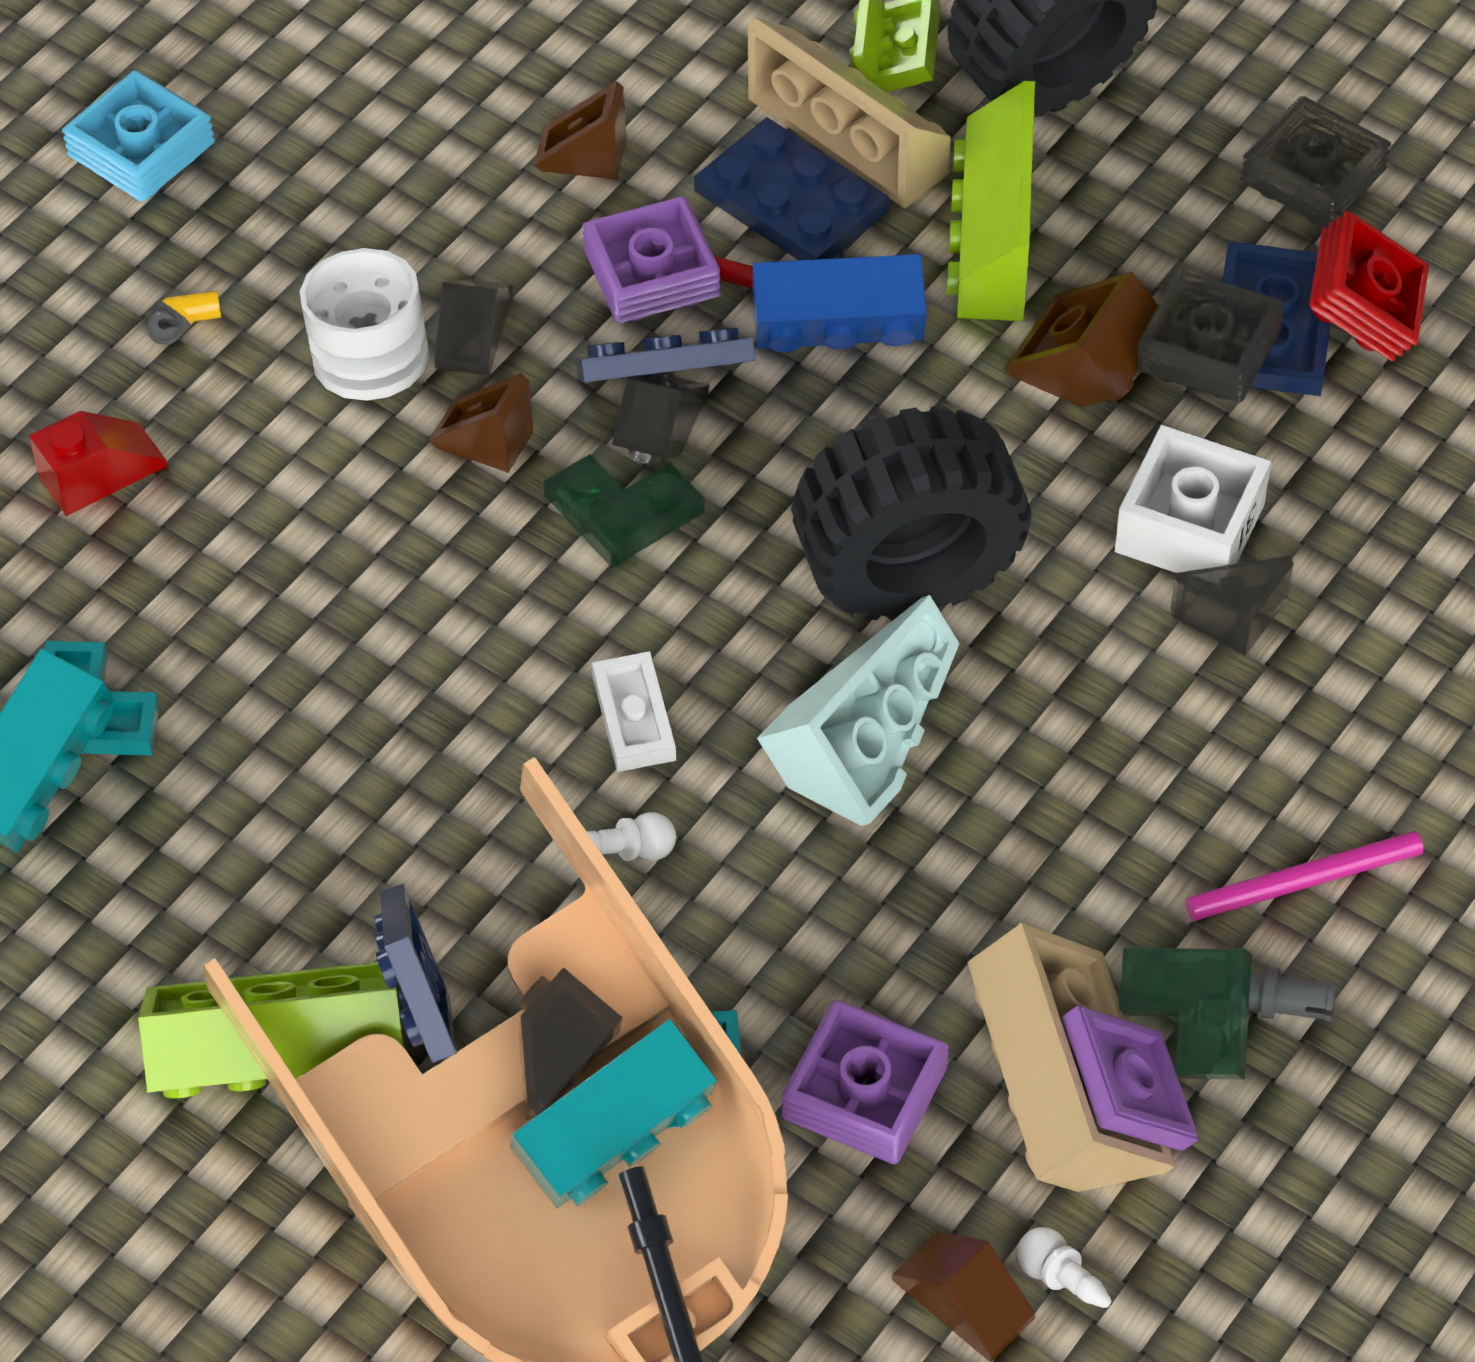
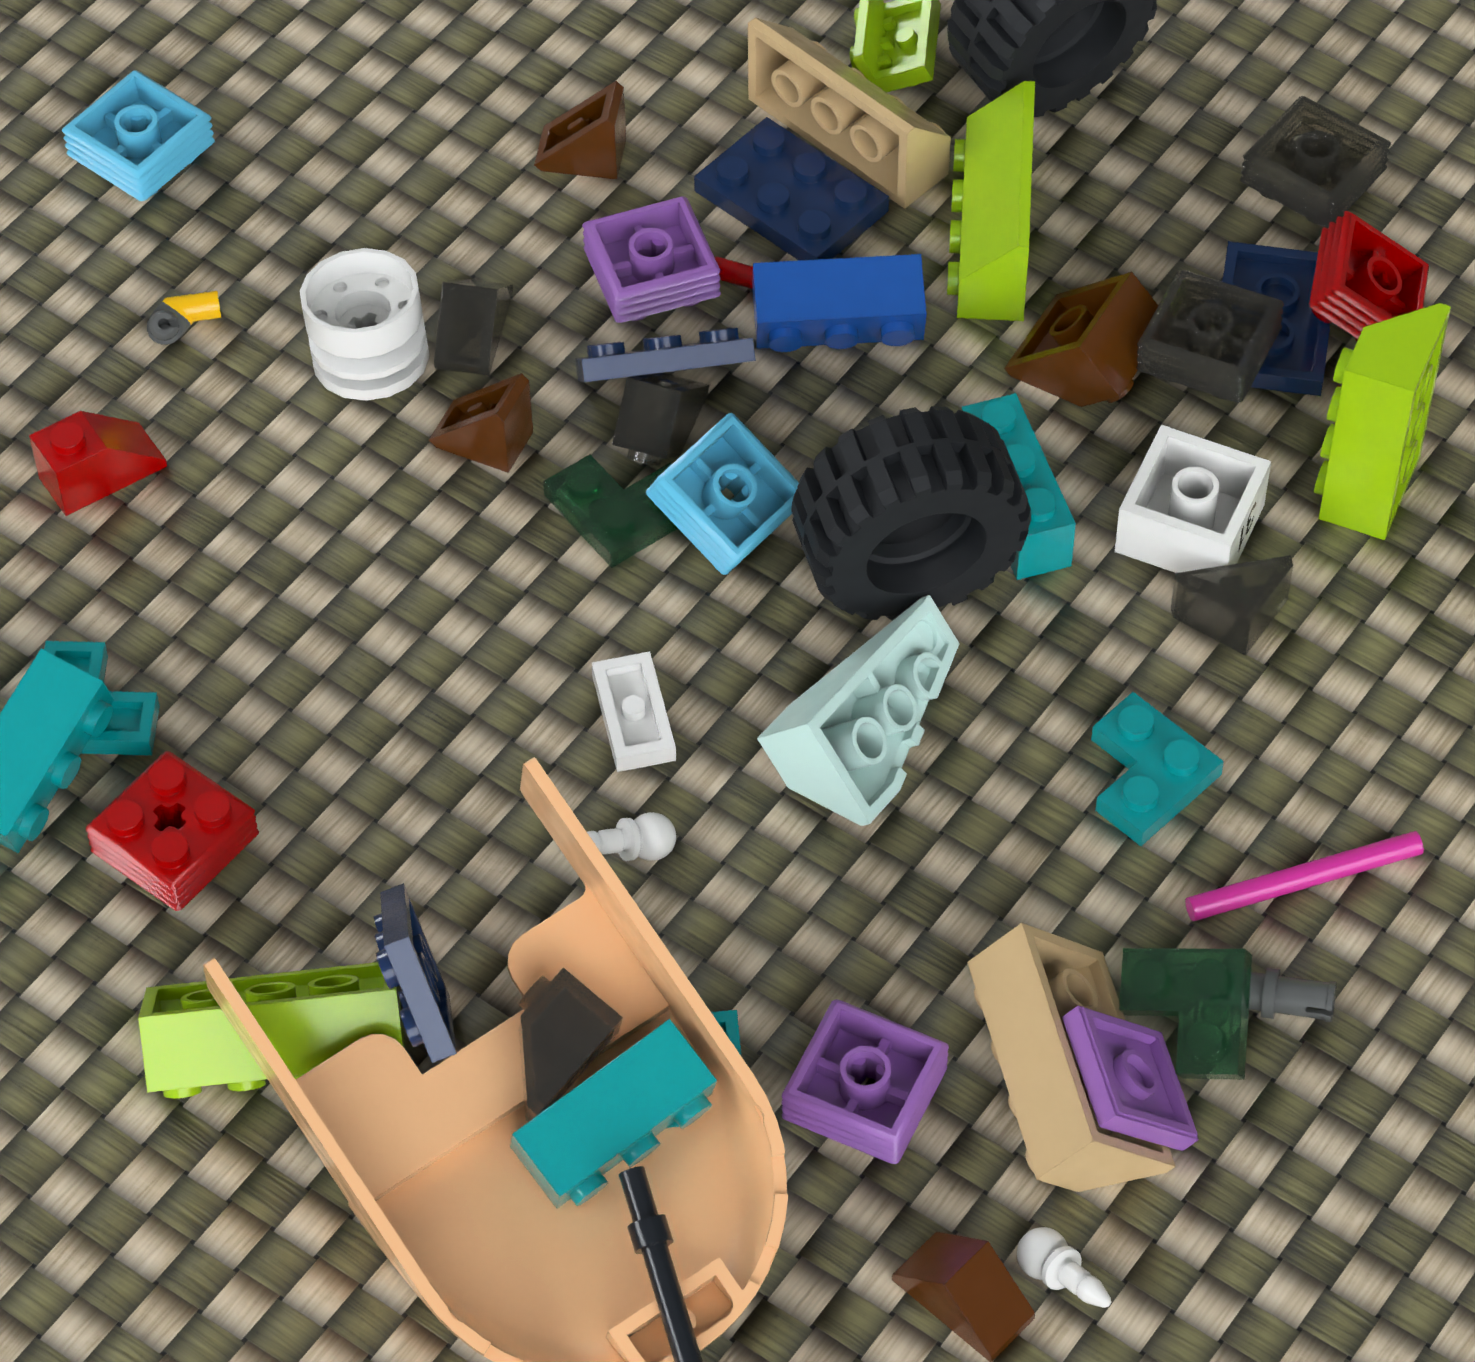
(172, 830): none -> red brick
(693, 499): none -> medium azure brick
(1052, 525): none -> teal brick
(1163, 765): none -> teal plate
(1379, 419): none -> lime slope

